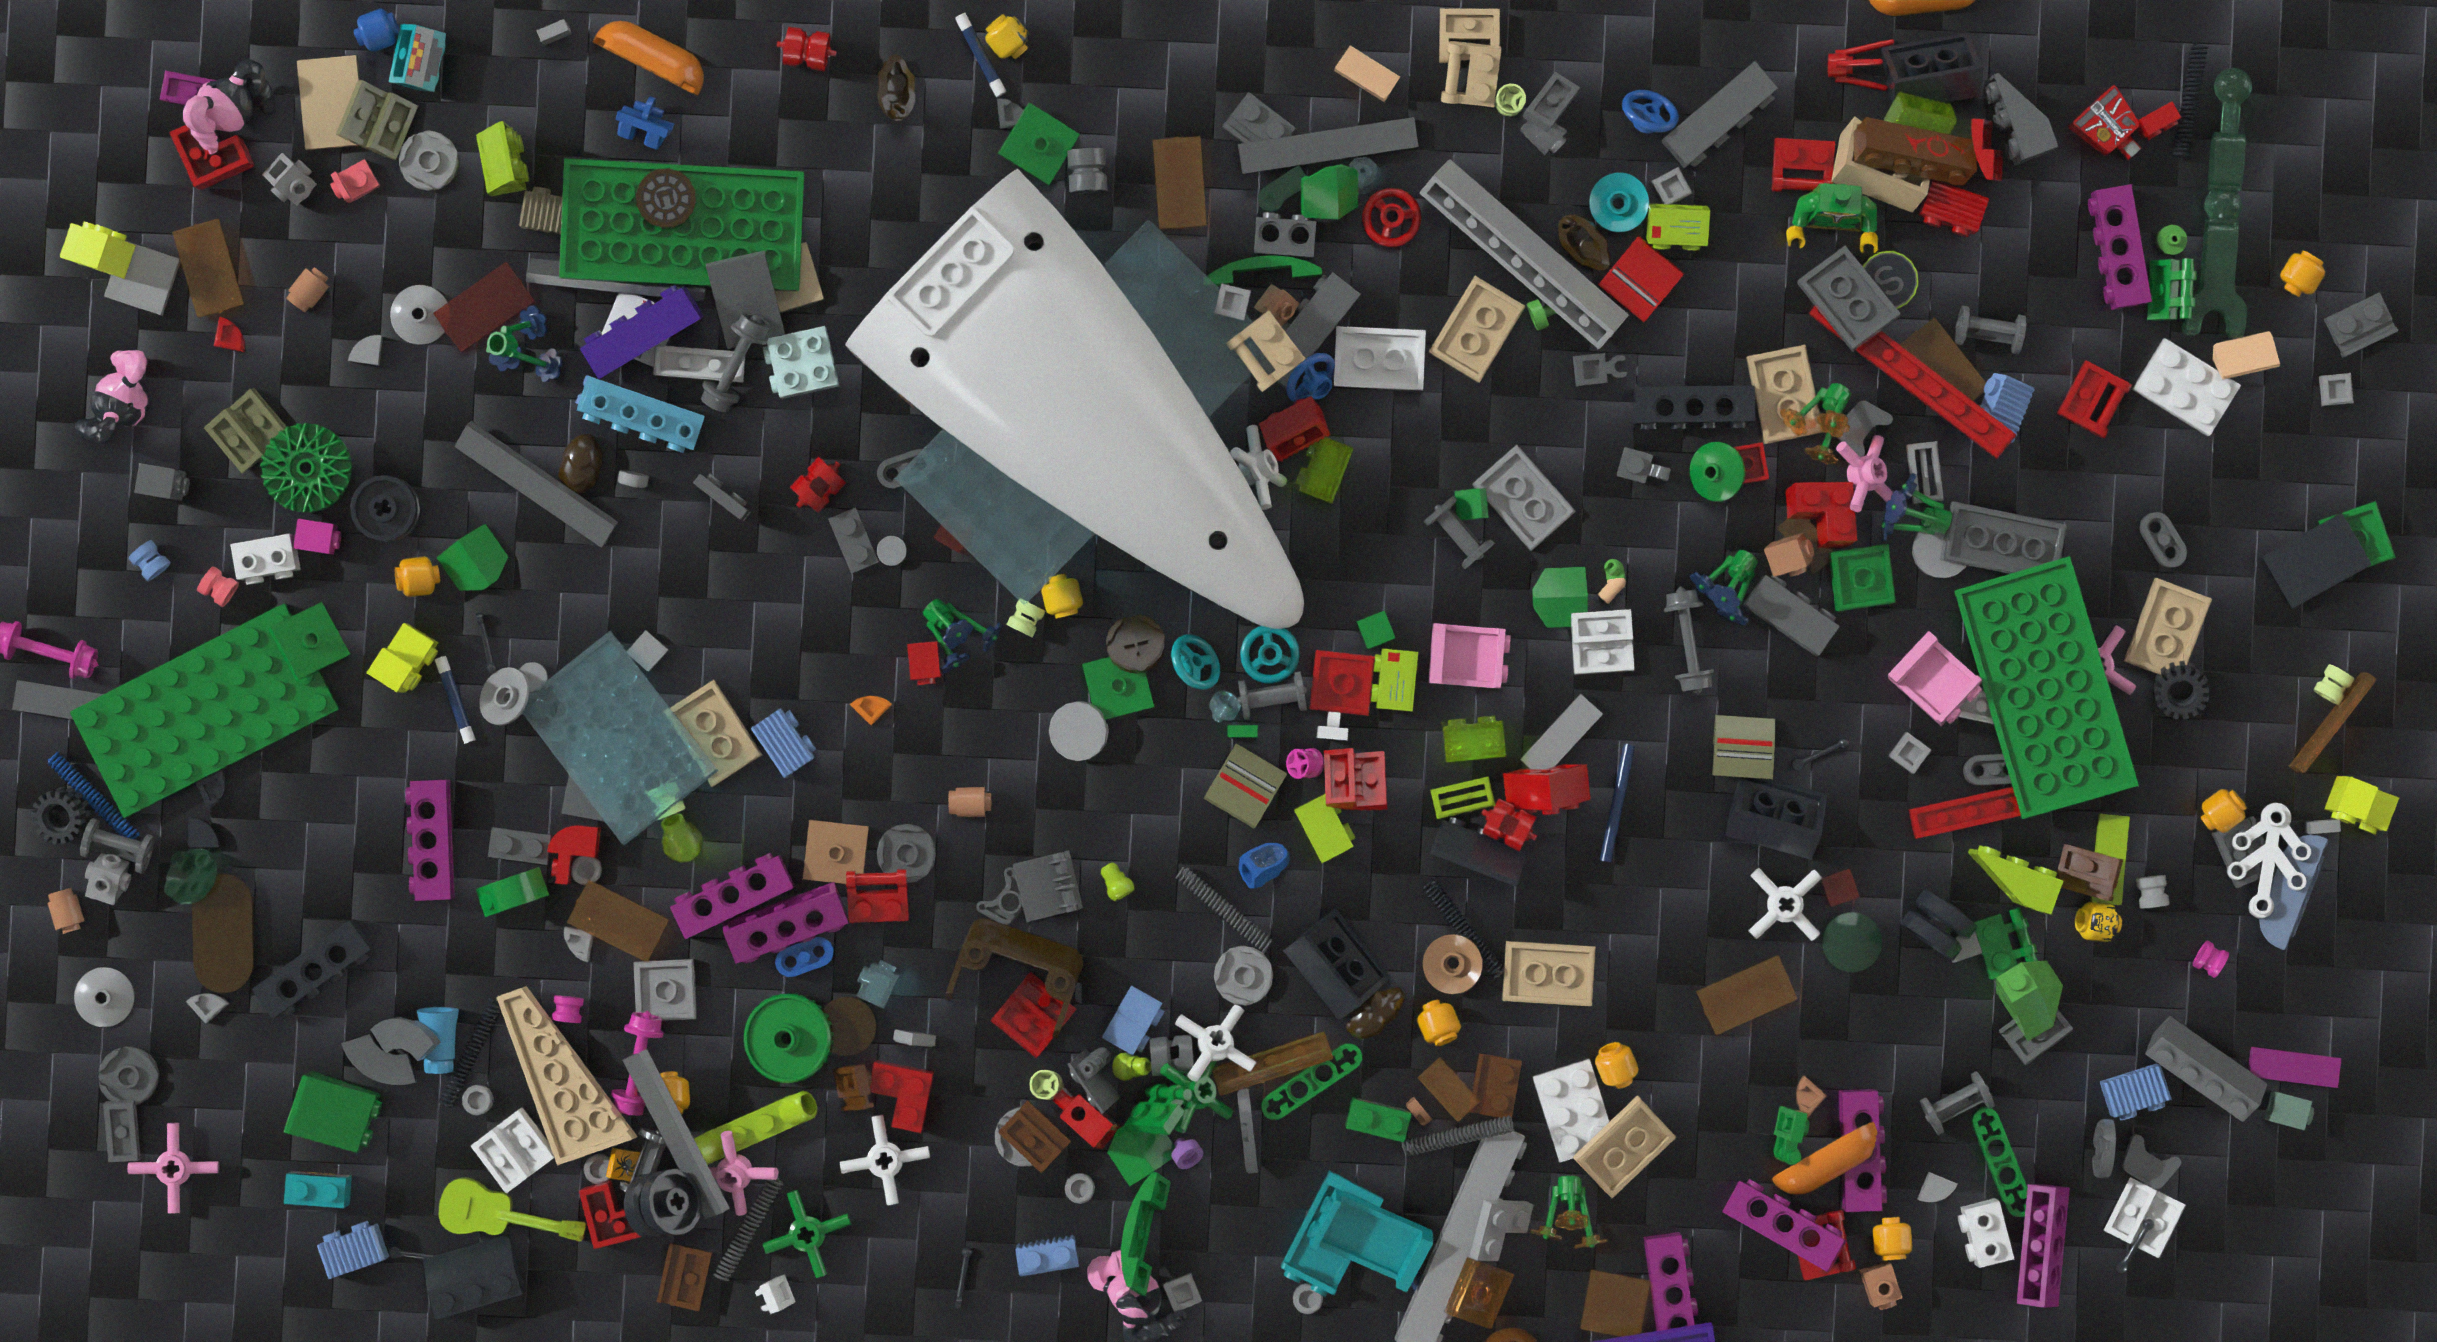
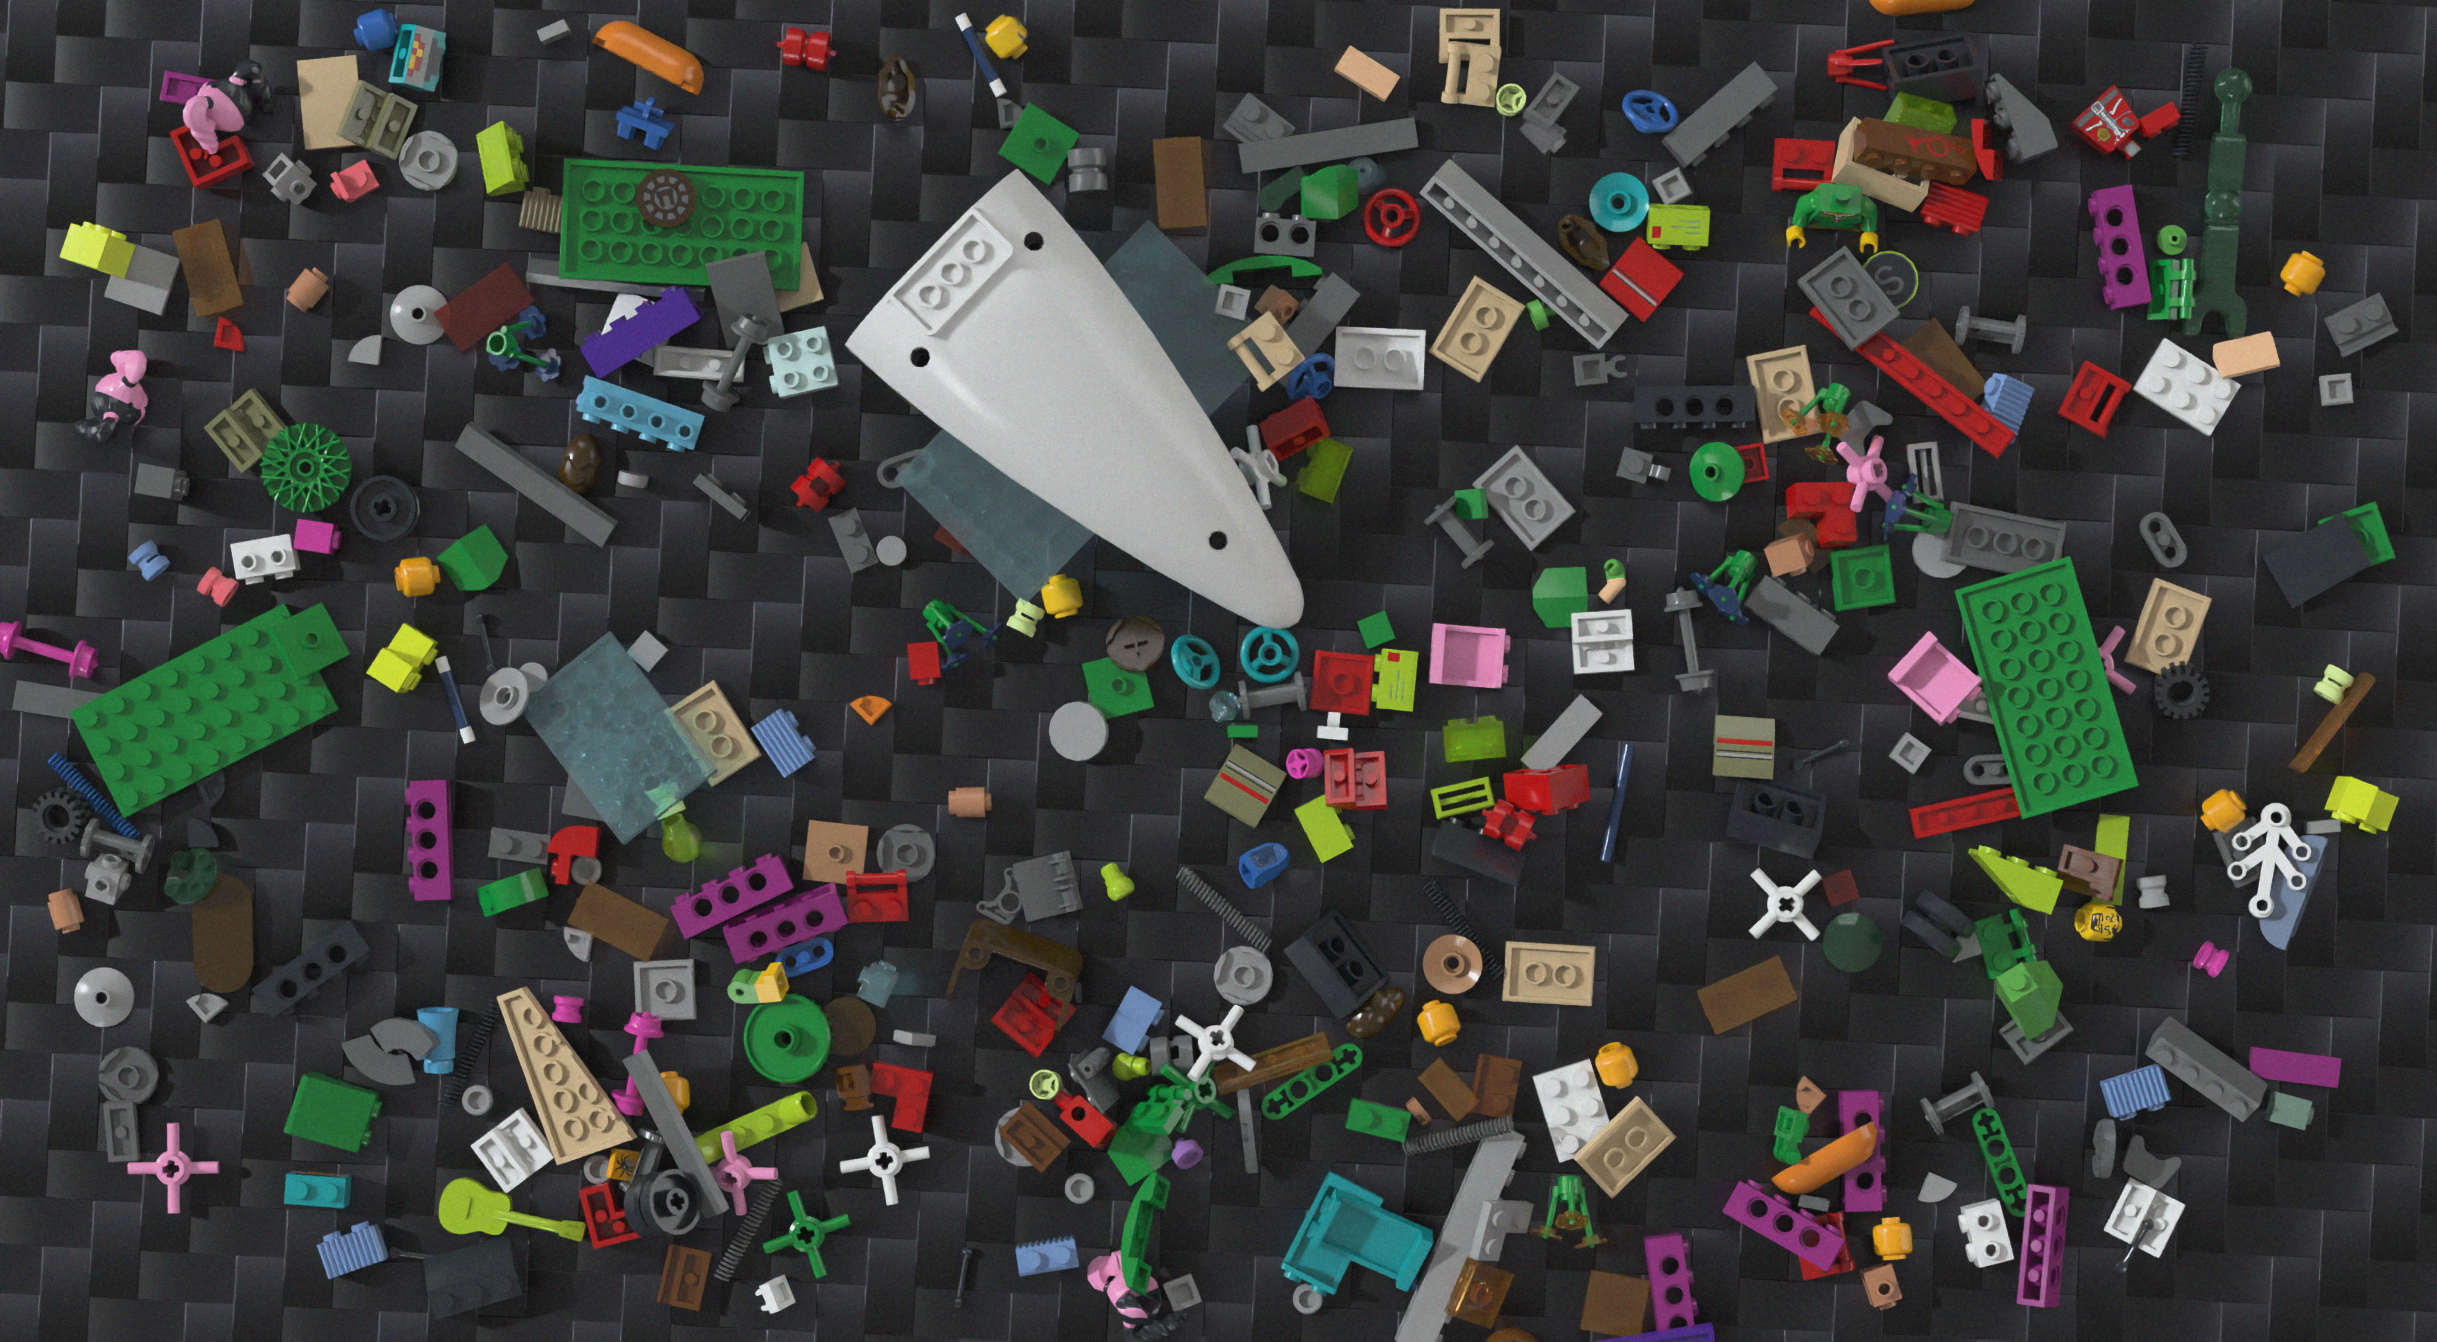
(759, 986): none -> leg
(1812, 1202): none -> dark grey tile

